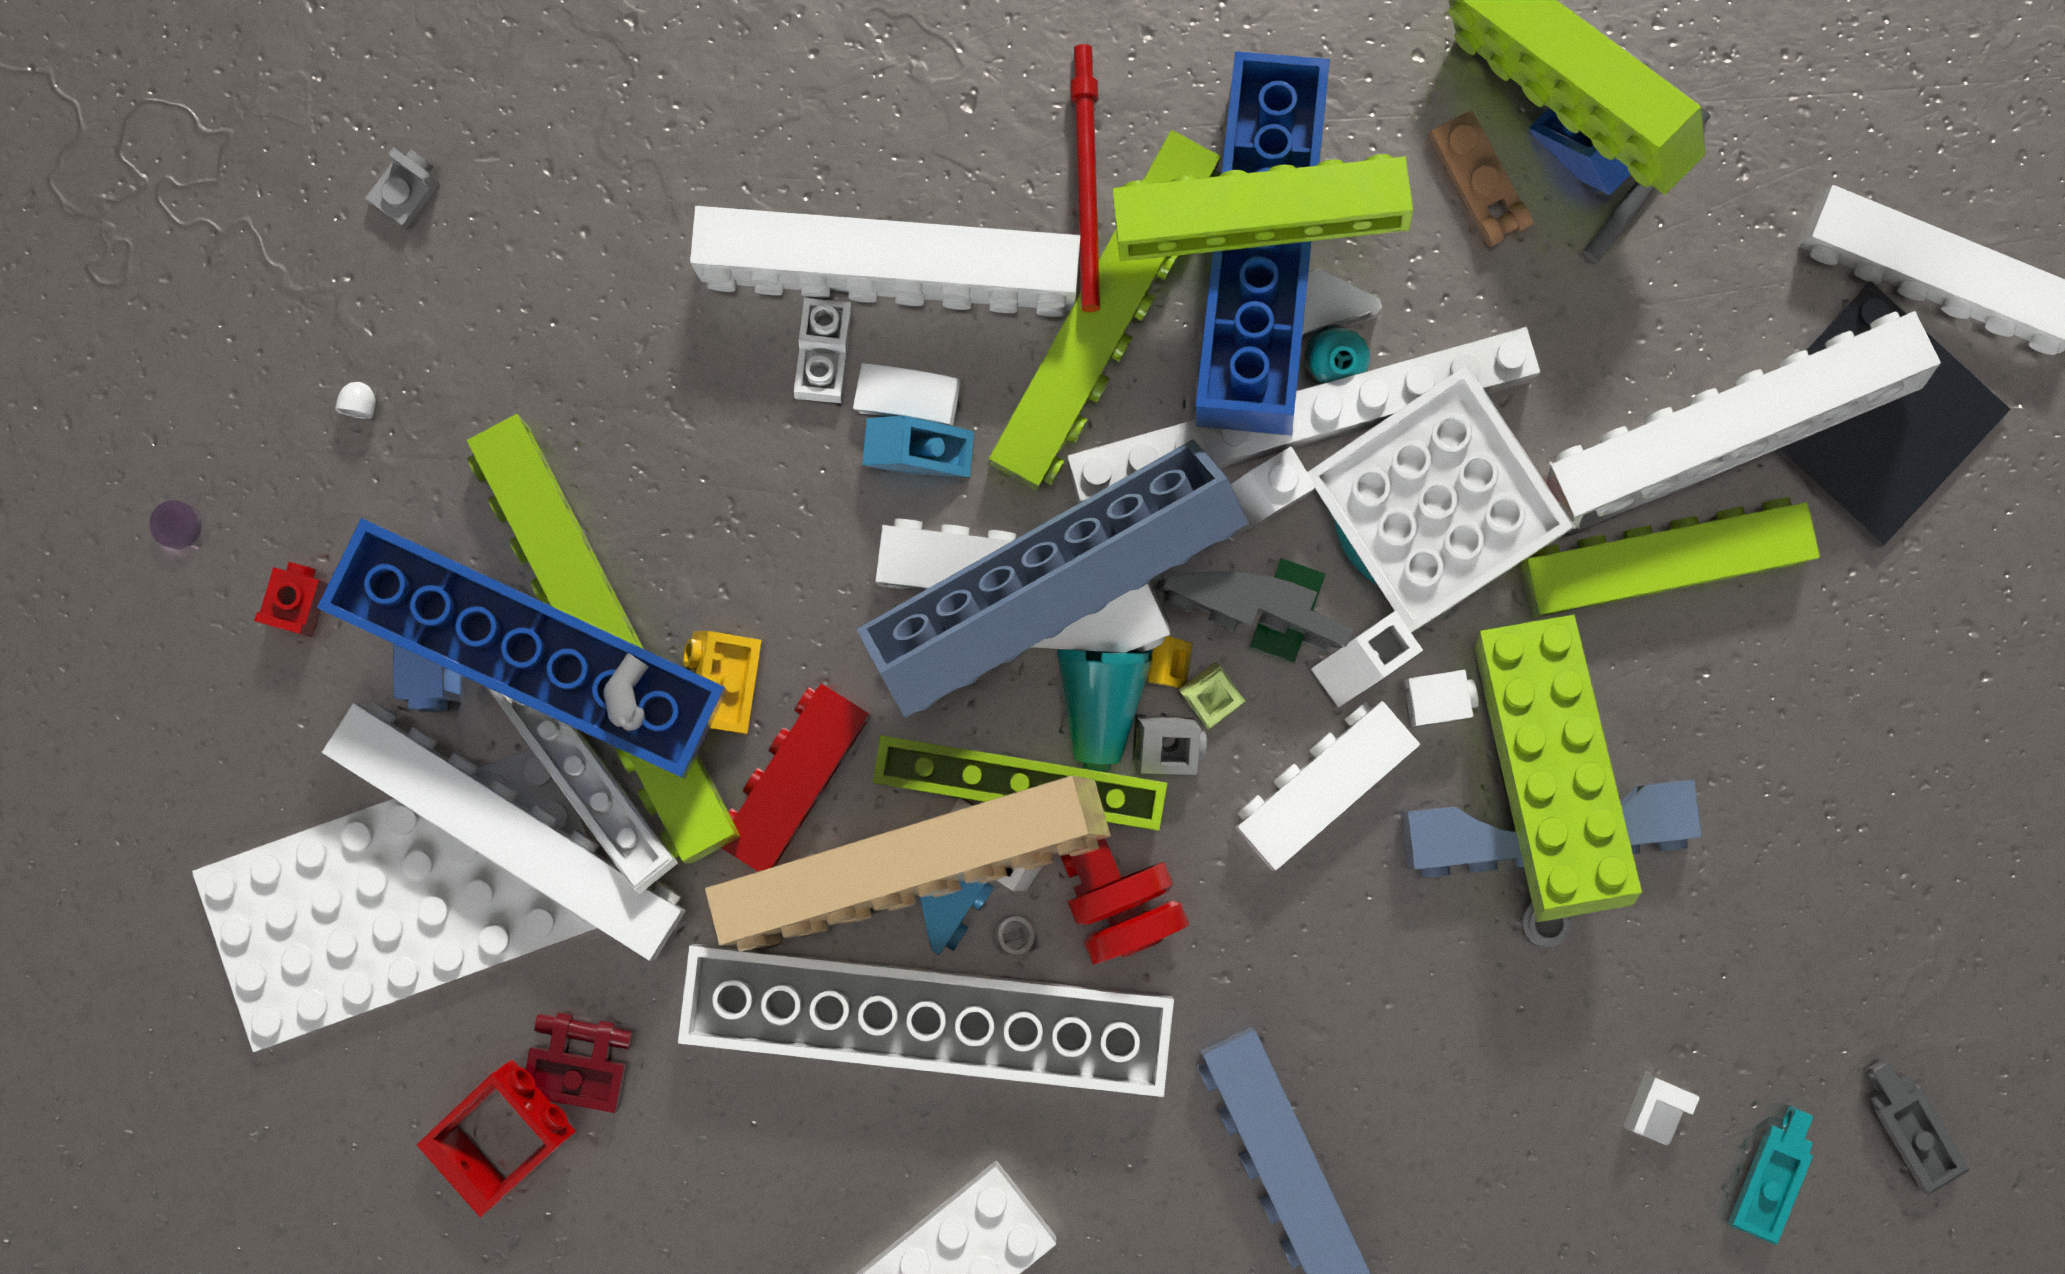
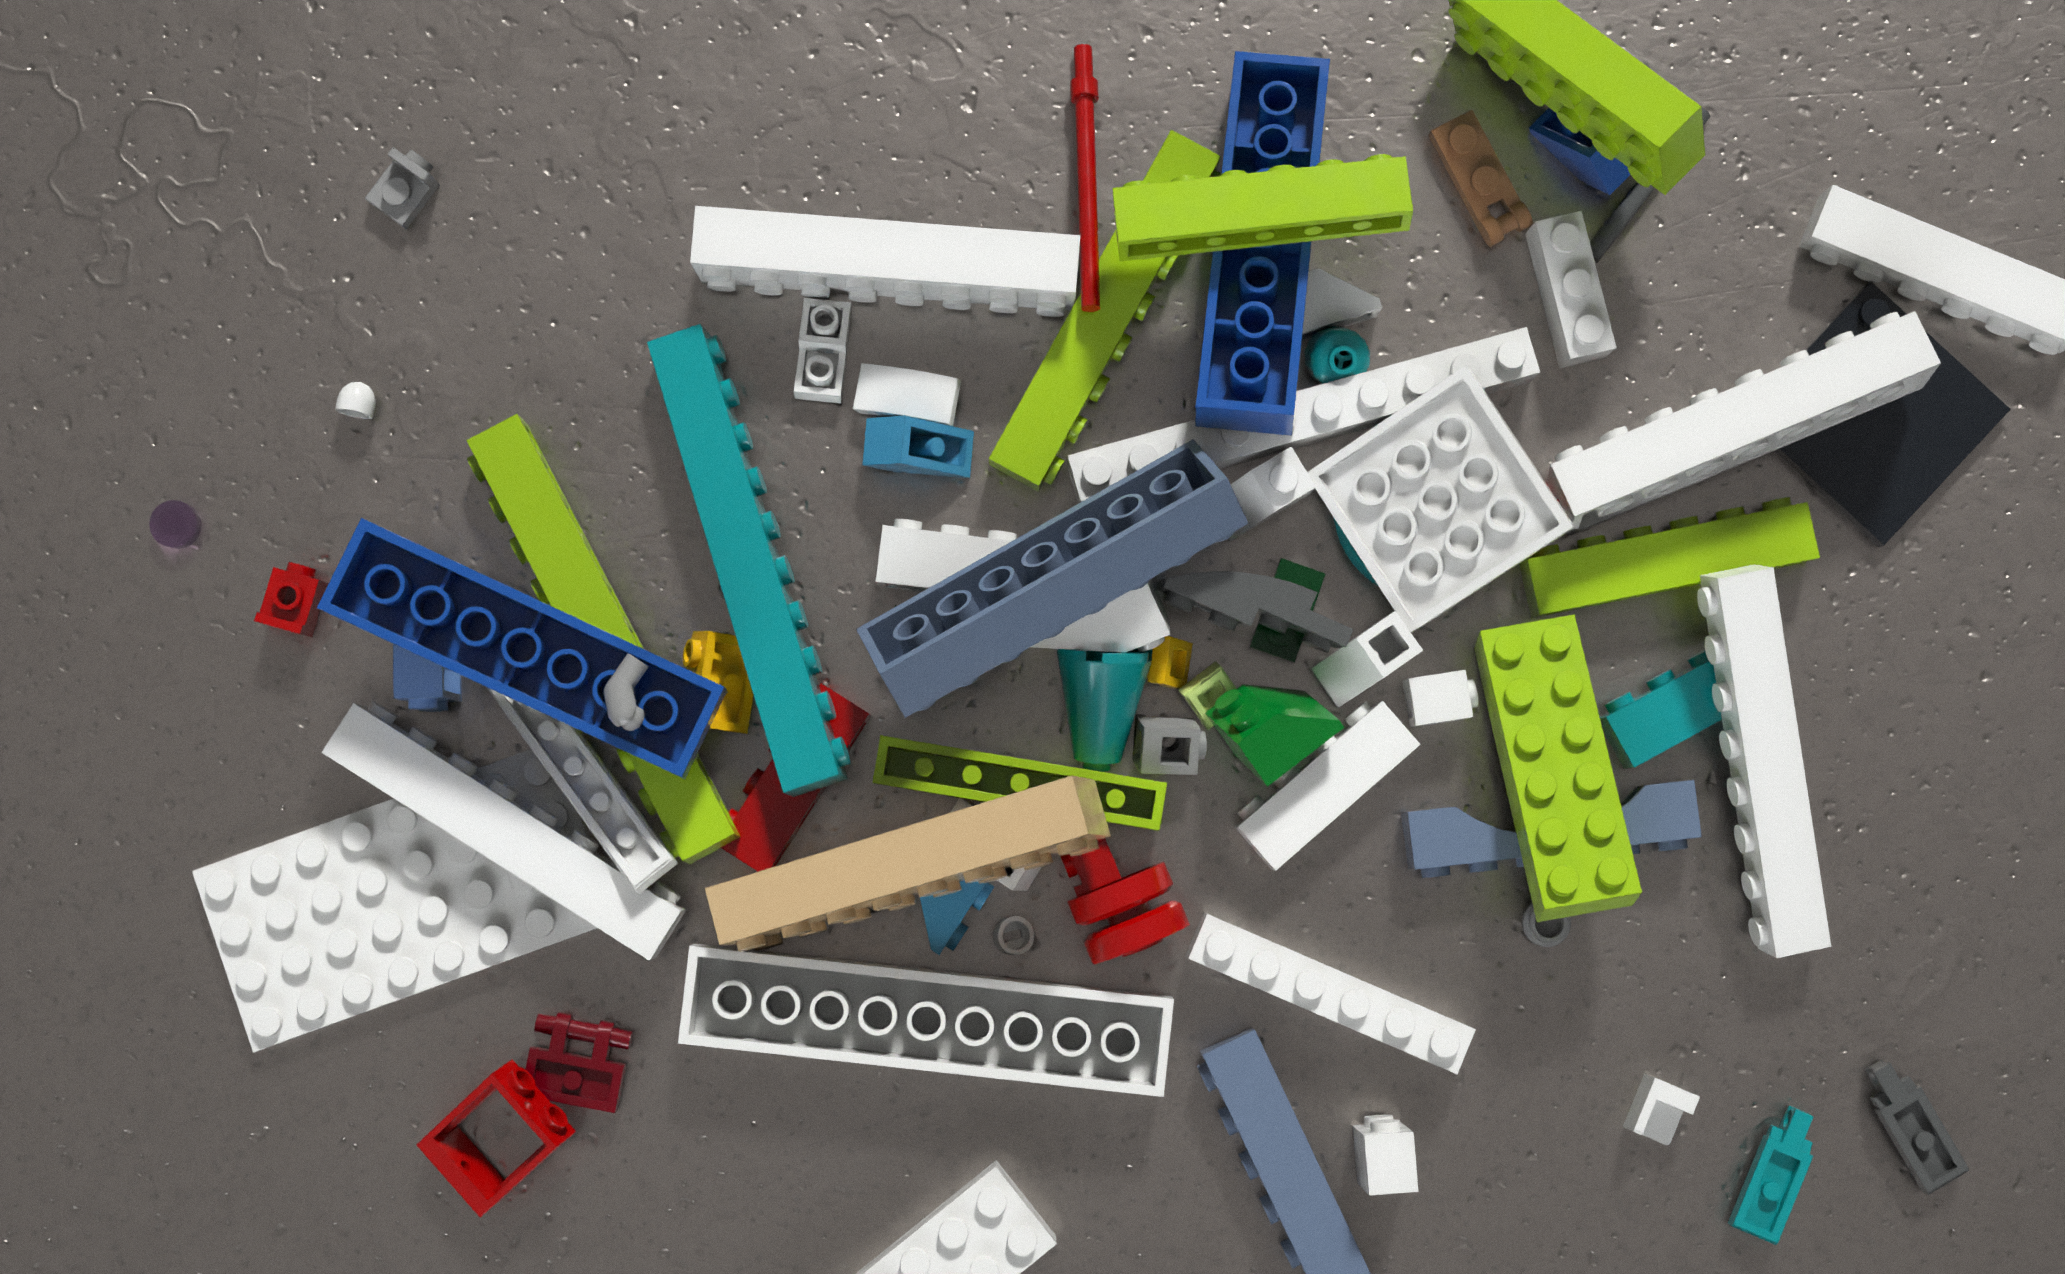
(748, 561): none -> teal brick
(1272, 727): none -> green slope
(1330, 993): none -> white brick
(1385, 1156): none -> white brick
(1570, 289): none -> white brick
(1663, 715): none -> teal brick
(1764, 760): none -> white brick

